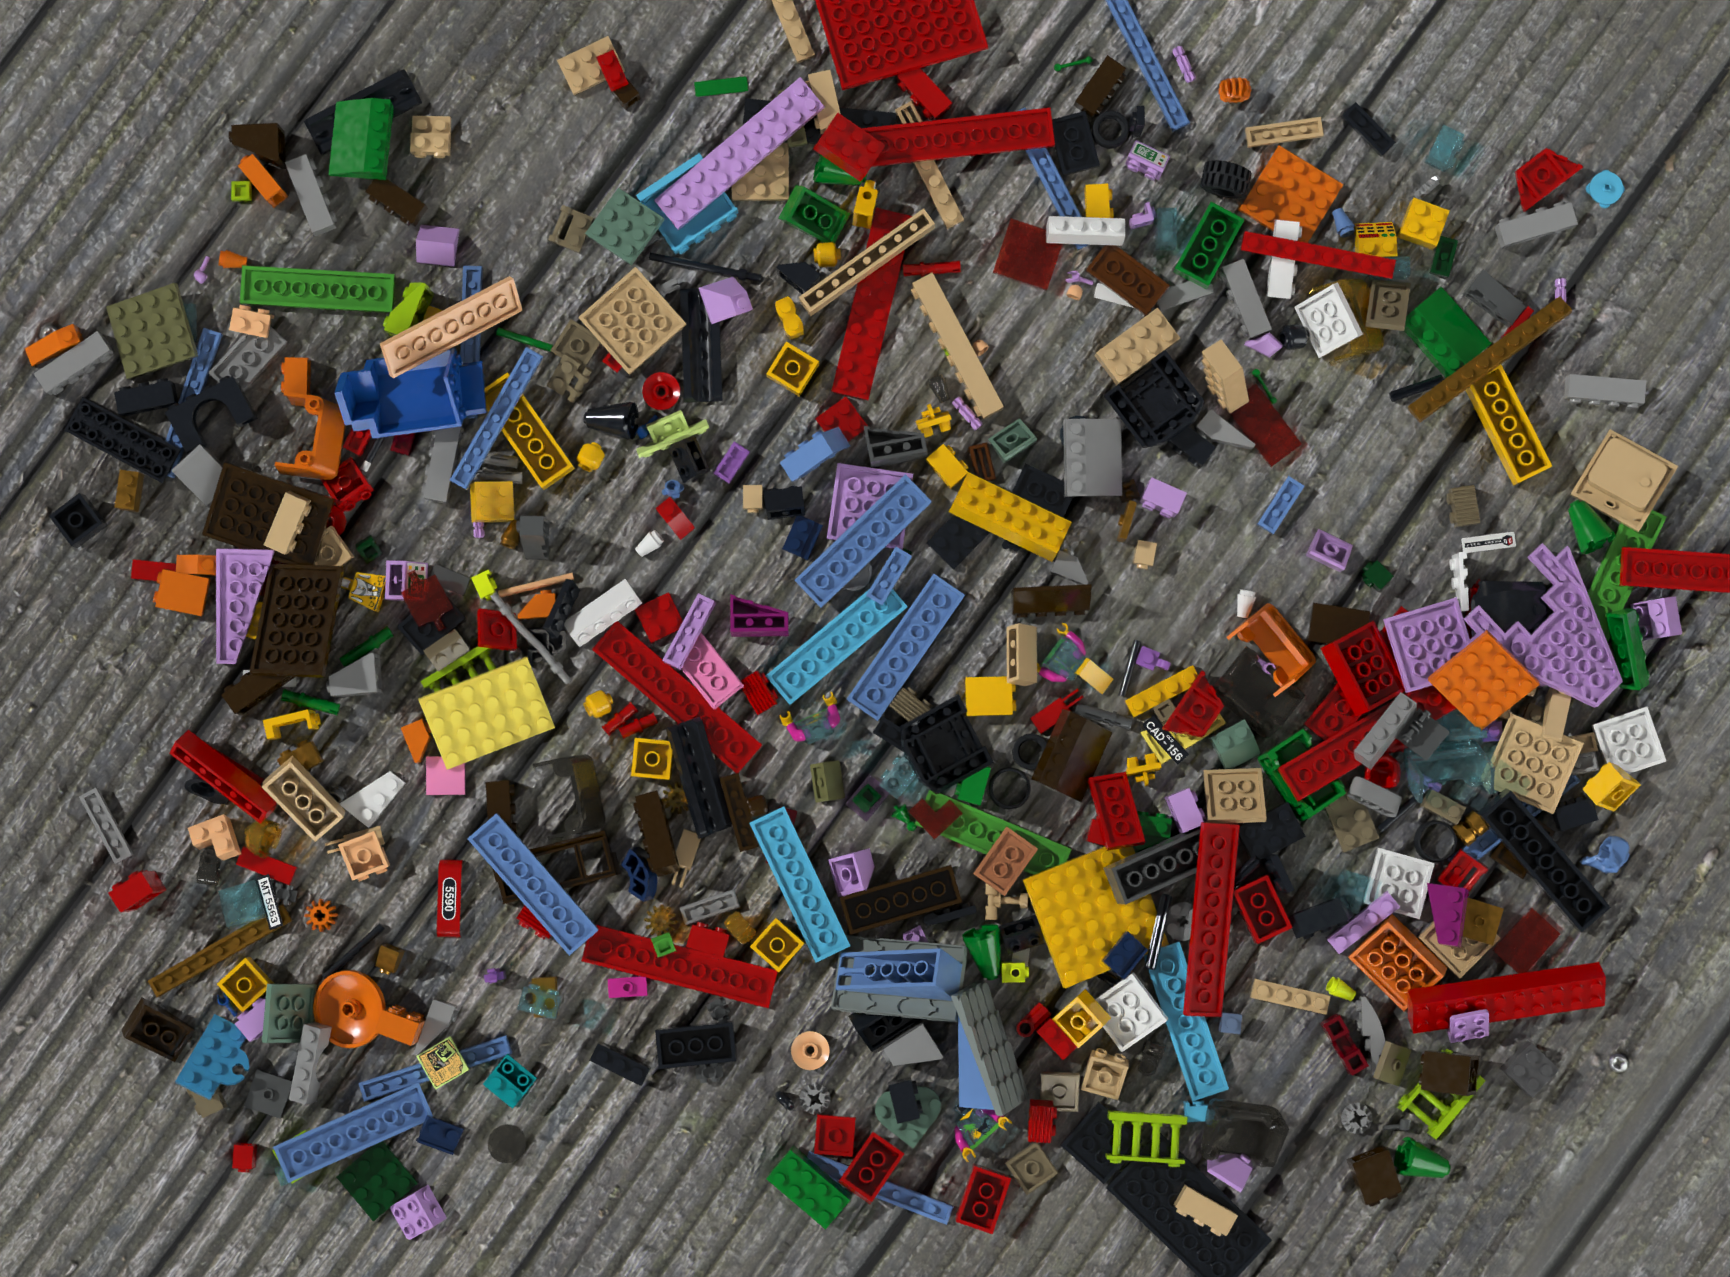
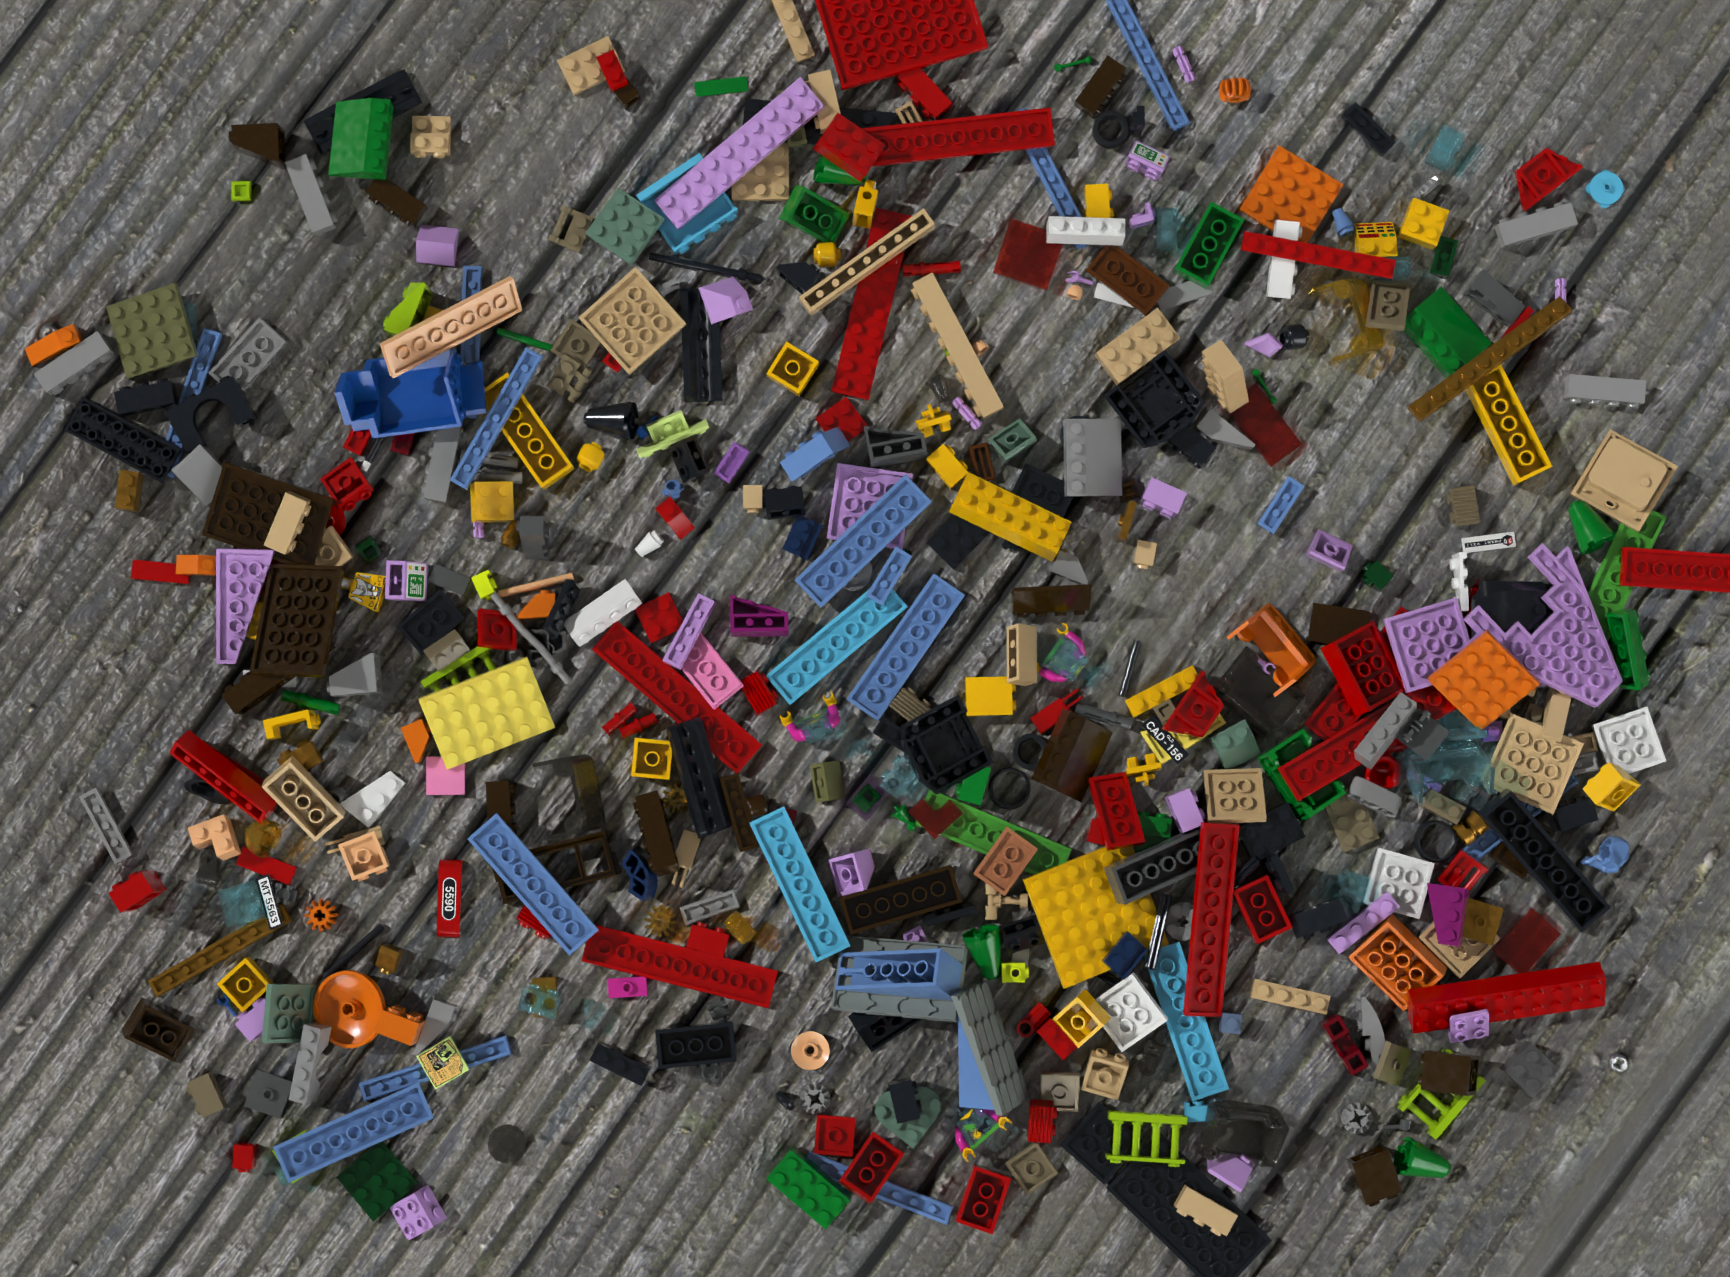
(78, 520): black brick -> none
(181, 592): orange panel -> none
(199, 274): lavender hand -> none
(214, 1059): dark azure plate -> none
(231, 260): orange cone -> none
(251, 322): light nougat bracket -> none
(262, 180): orange brick -> none
(296, 375): orange brick -> none
(317, 289): bright green plate -> none
(328, 440): orange windscreen -> none
(370, 644): green pin -> none
(426, 600): clear red plate -> none
(440, 1134): dark blue plate -> none
(494, 975): medium lavender plate -> none
(510, 1081): teal slope -> none
(598, 704): yellow head -> none
(661, 381): red dish -> none
(663, 944): bright green plate -> none
(777, 944): yellow brick -> none
(791, 321): yellow brick -> none
(912, 1047): light grey slope -> none
(939, 193): tan plate -> none
(1074, 143): black plate -> none
(1094, 675): yellow tile -> none
(1149, 659): medium lavender plate -> none
(1225, 179): black tyre -> none
(1245, 299): light grey brick -> none
(1245, 602): white cone -> none
(1284, 132): tan plate -> none
(1328, 320): white plate -> none
(1340, 989): neon yellow cone -> none
(1402, 810): black bar -> none
(1415, 388): black axle -> none
(1658, 618): lavender slope -> none

